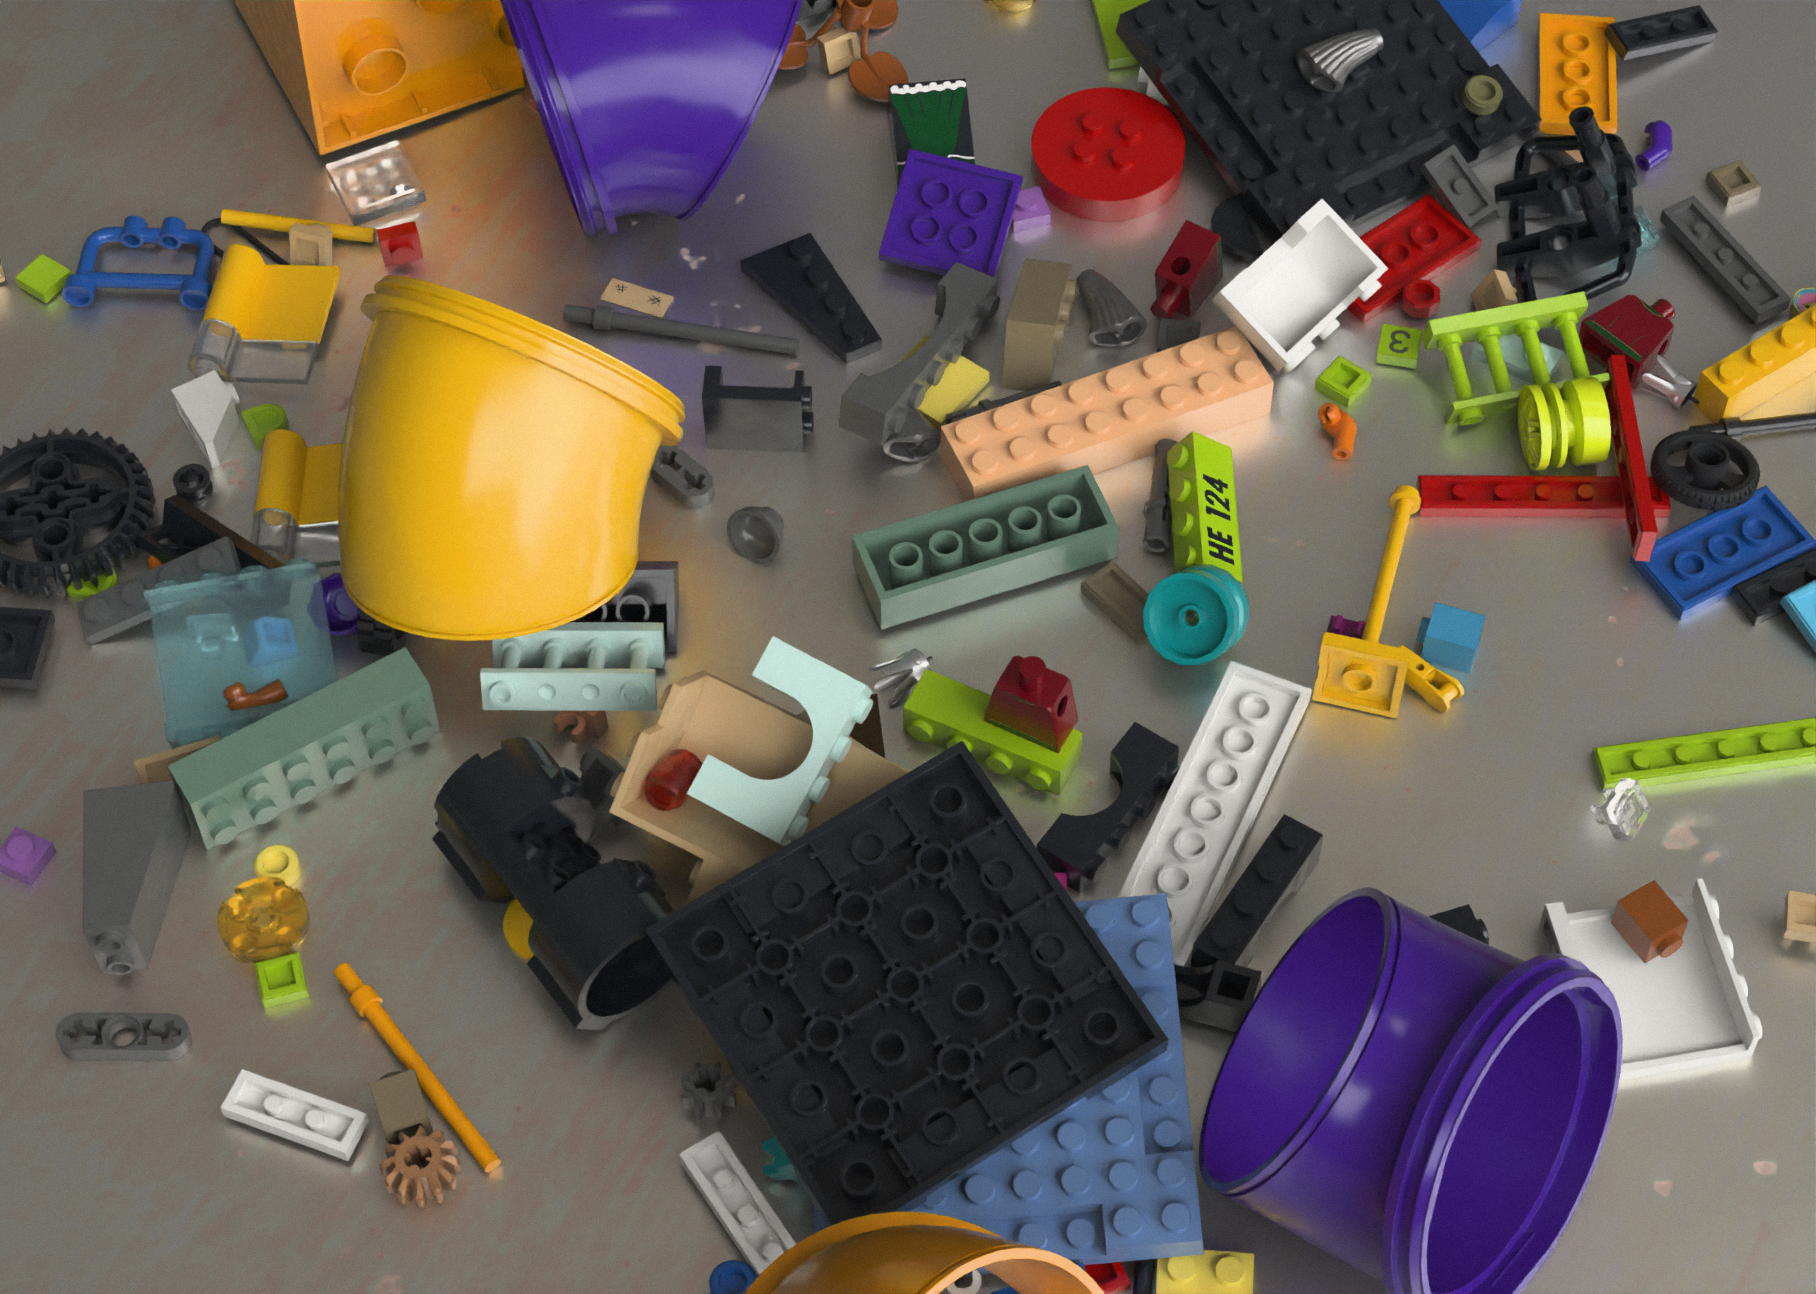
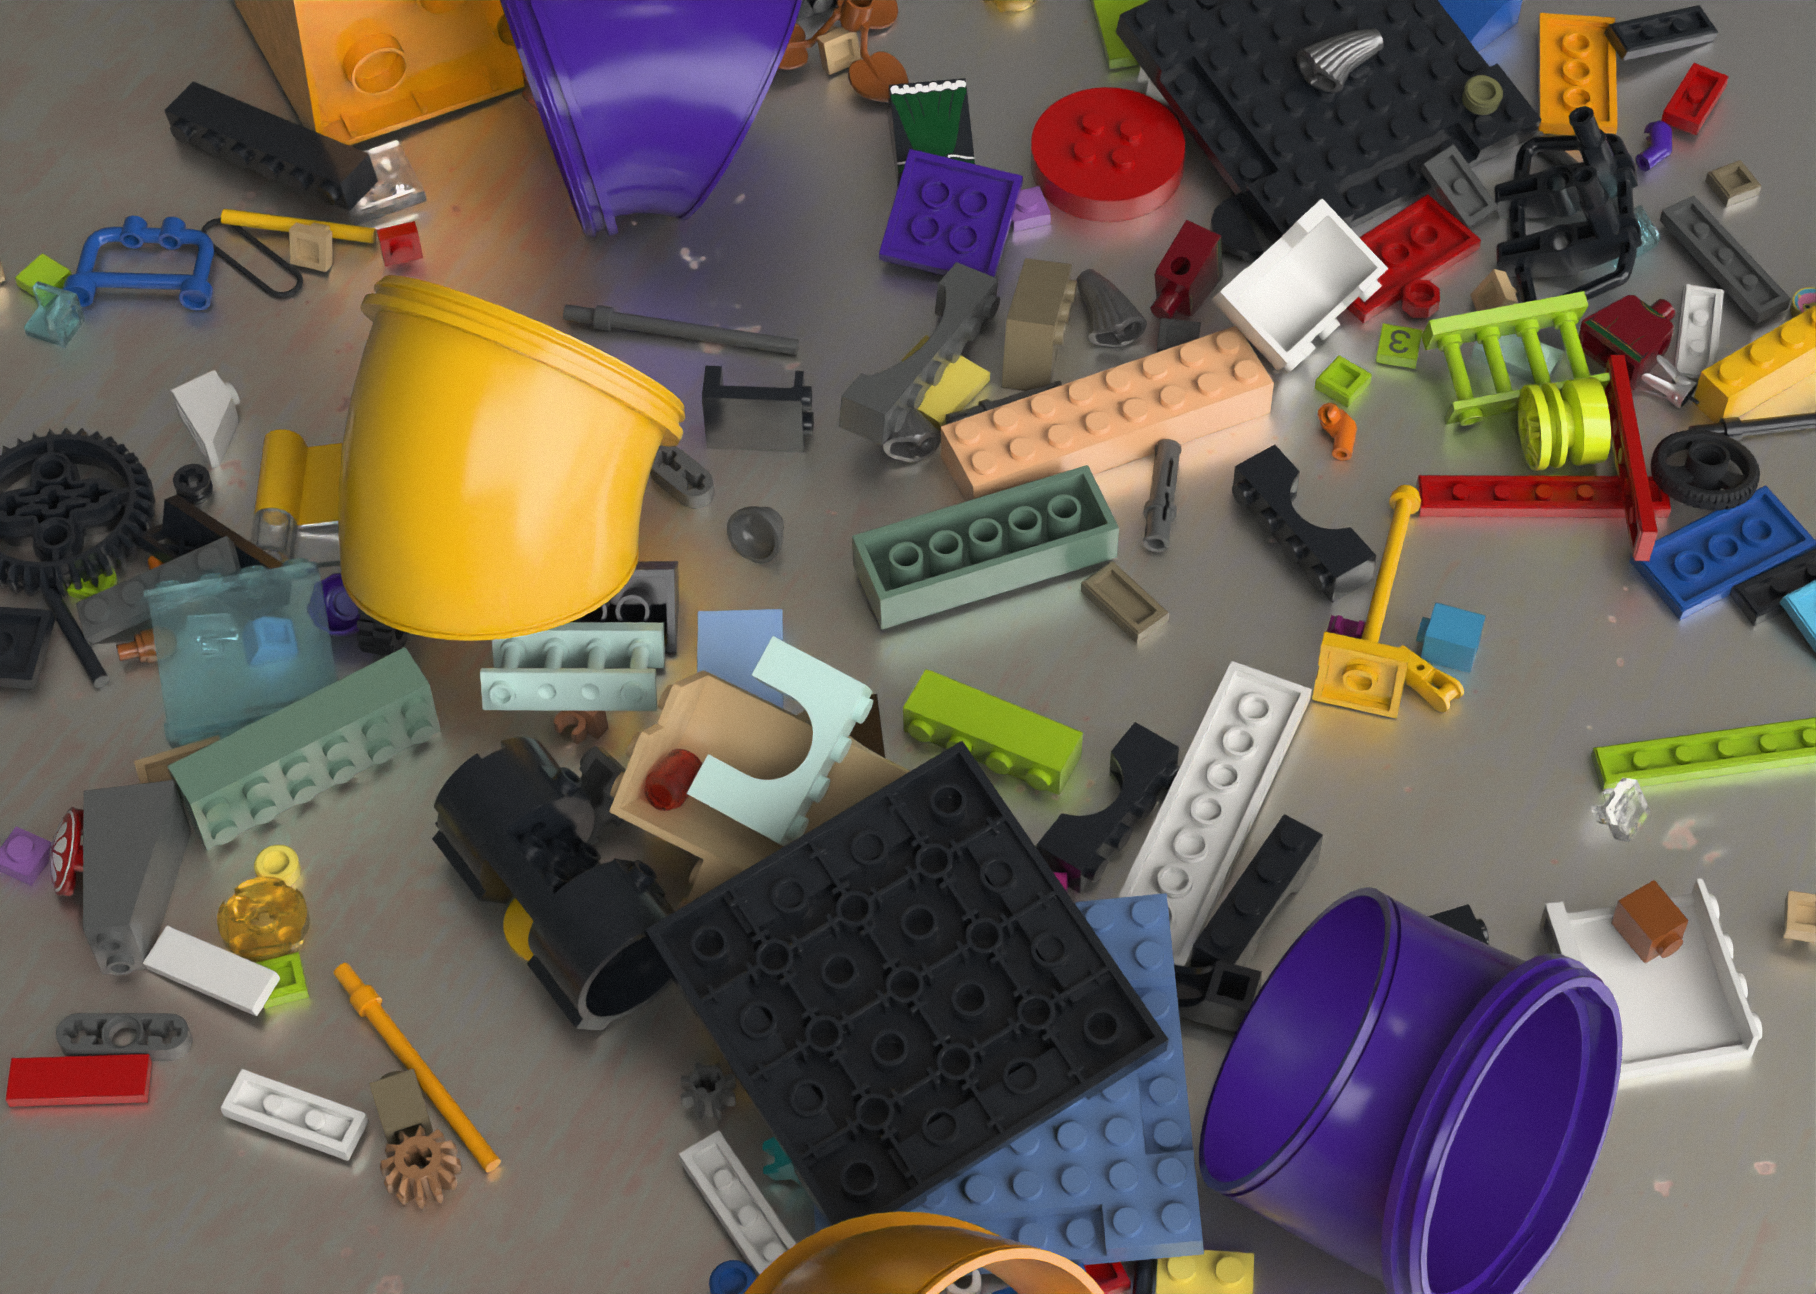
(57, 315): none -> clear light blue panel
(66, 852): none -> red dish
(76, 638): none -> black bar
(79, 1080): none -> red tile
(141, 647): none -> dark orange cylinder
(211, 970): none -> white tile
(239, 698): dark orange arm -> none
(263, 319): yellow door -> none
(264, 419): lime tile -> none
(271, 146): none -> black brick
(637, 298): tan sticker -> none
(733, 644): none -> light blue tile
(816, 294): black wing -> none
(905, 669): flat silver piece -> none
(1033, 703): dark red torso -> none
(1172, 609): teal wheel -> none
(1204, 505): lime brick -> none
(1332, 558): none -> black arch
(1695, 98): none -> red plate
(1698, 330): none -> white tile

